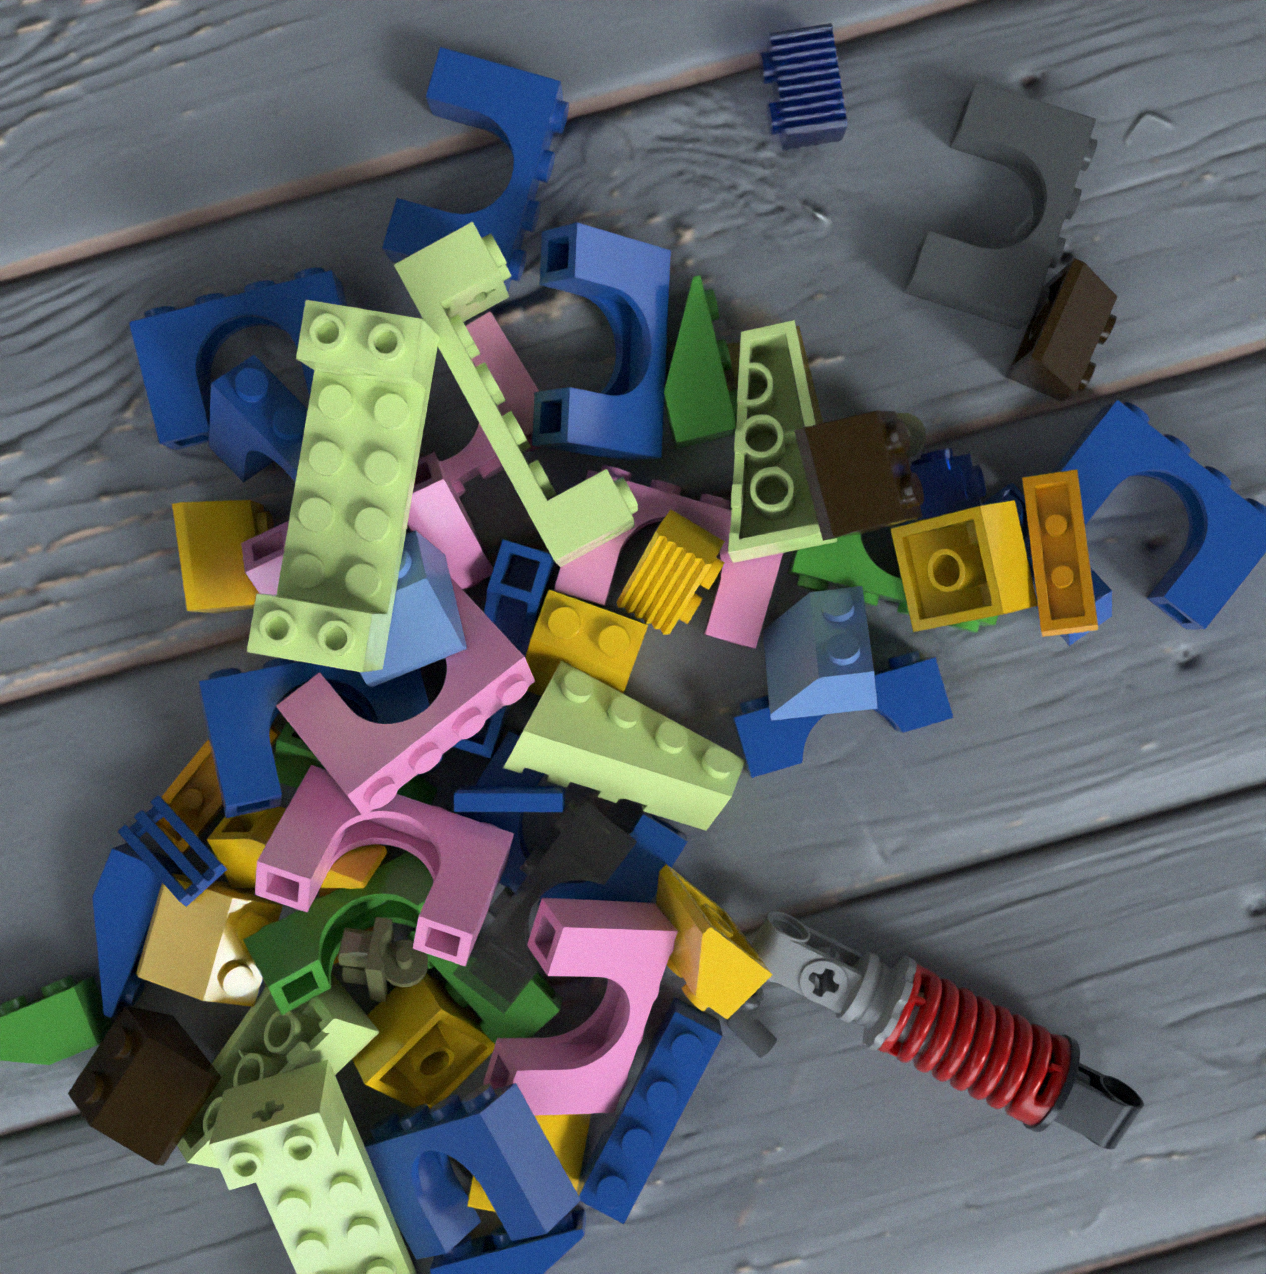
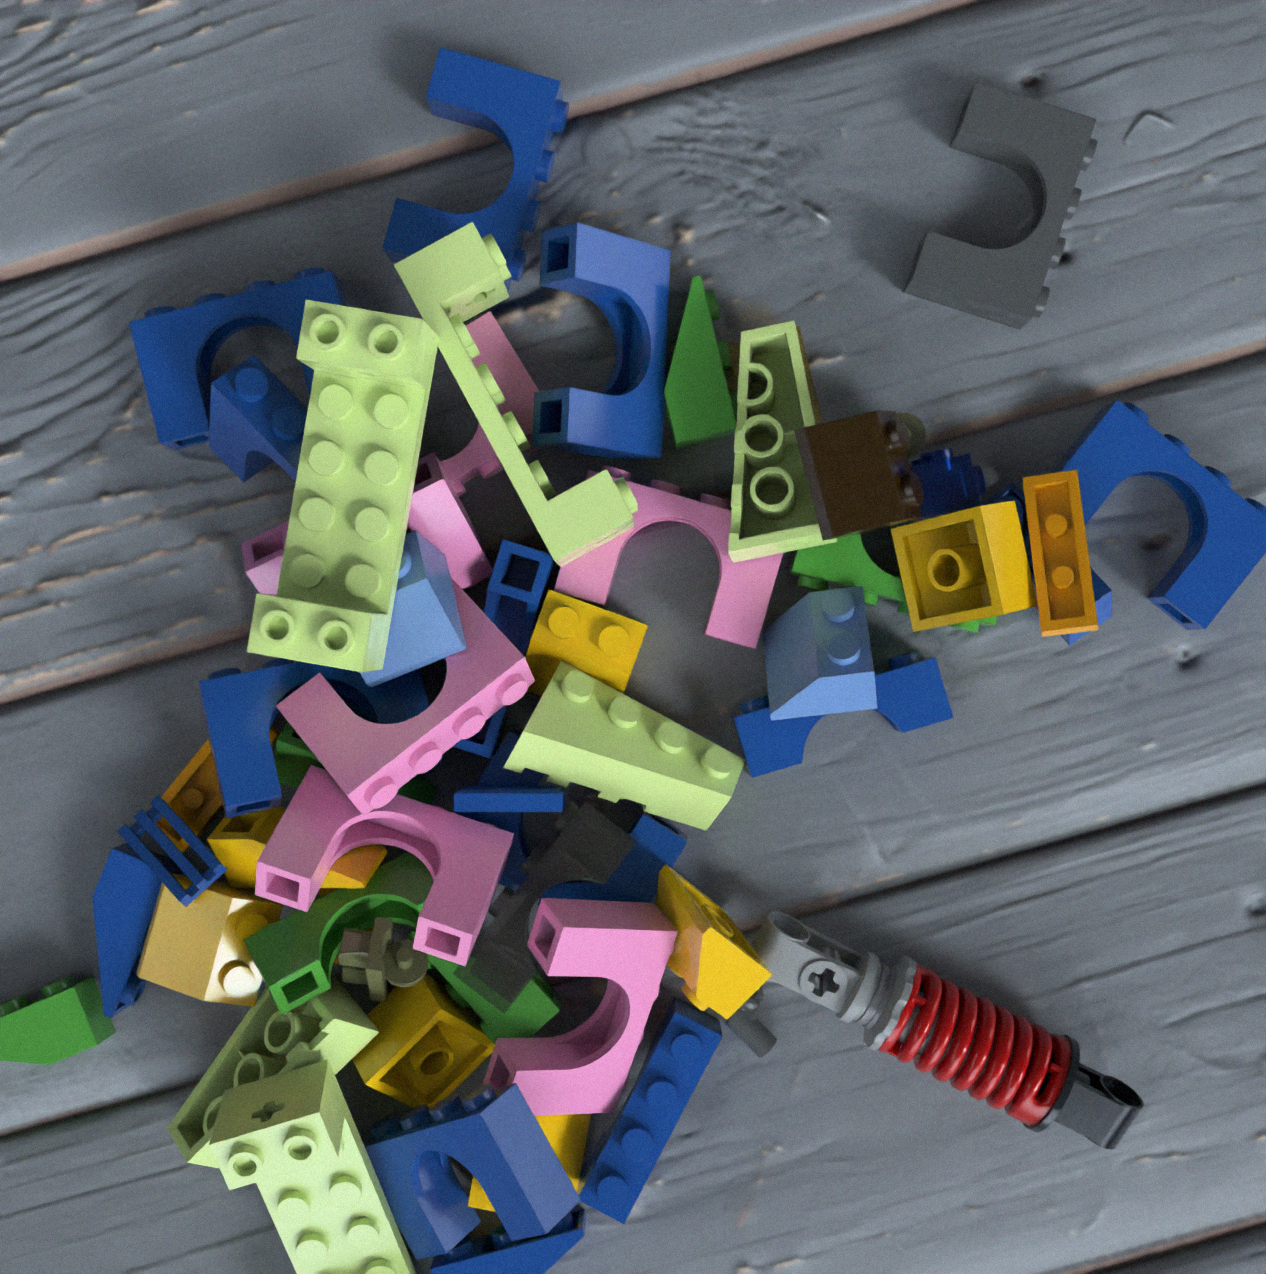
(145, 1083): dark brown slope -> none
(212, 554): yellow slope -> none
(670, 572): yellow brick -> none
(805, 87): clear blue brick -> none
(1065, 333): dark brown slope -> none

